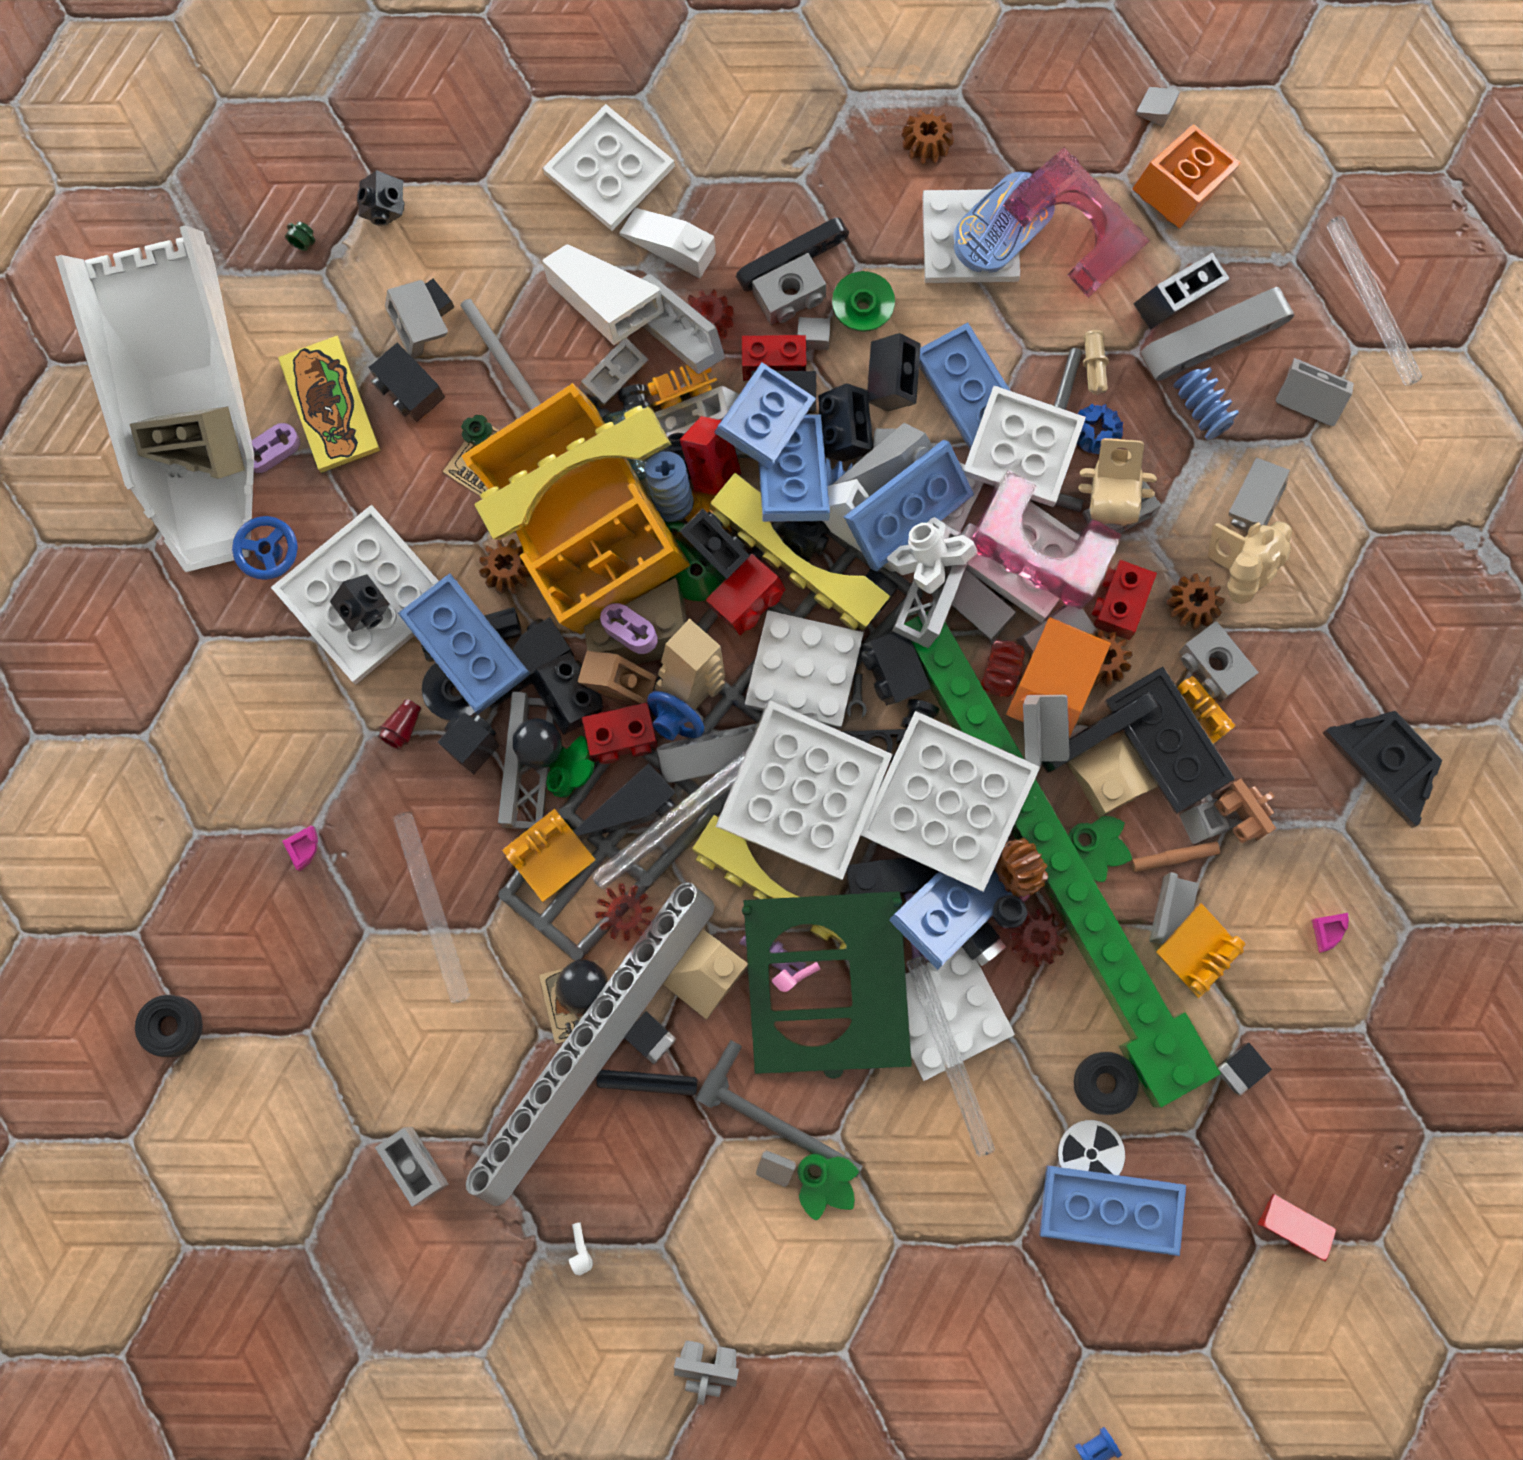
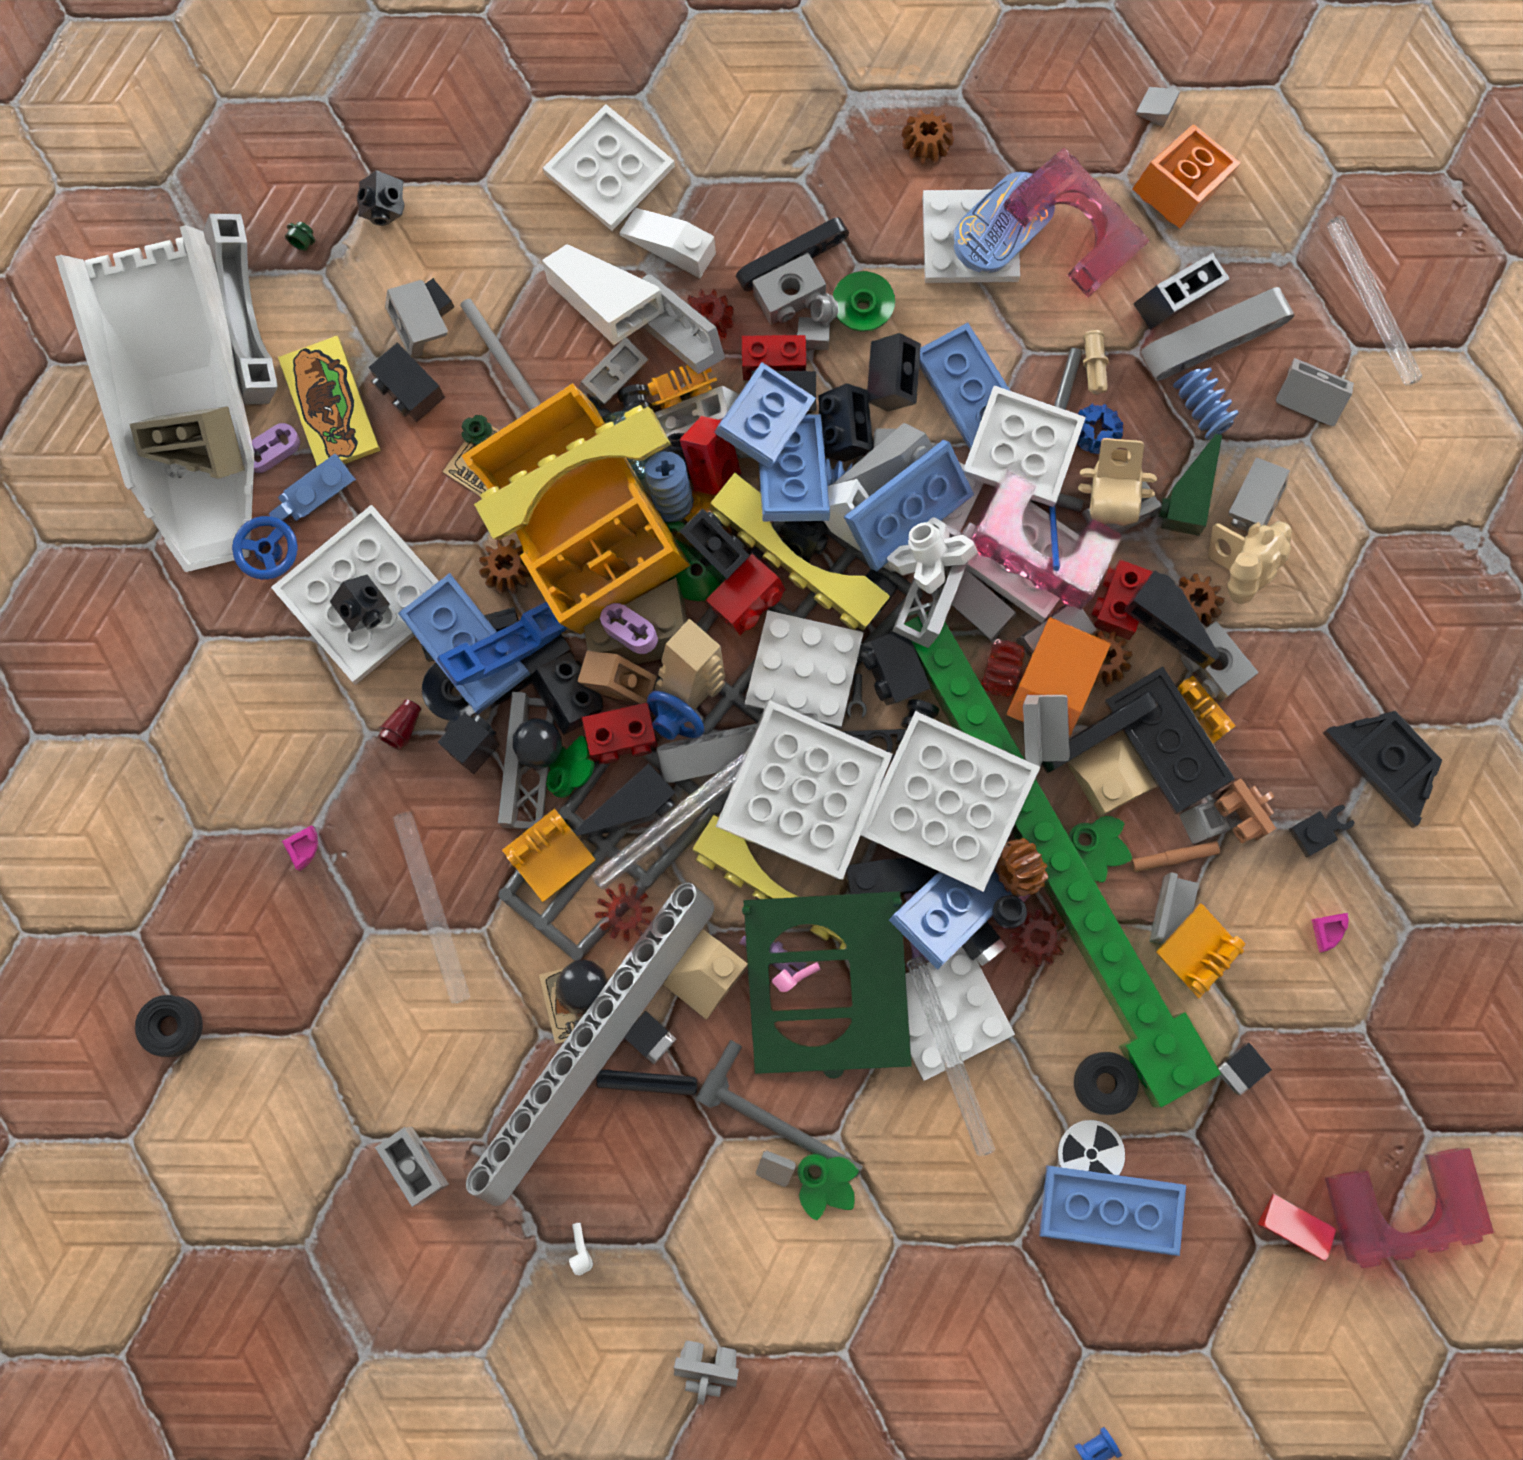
(253, 363): none -> light grey arch
(313, 489): none -> medium blue hinge
(502, 649): none -> blue slope
(824, 308): none -> light grey plate
(1054, 538): none -> blue axle
(1169, 614): none -> black slope
(1189, 500): none -> dark green slope
(1318, 832): none -> black plate
(1457, 1215): none -> clear pink arch

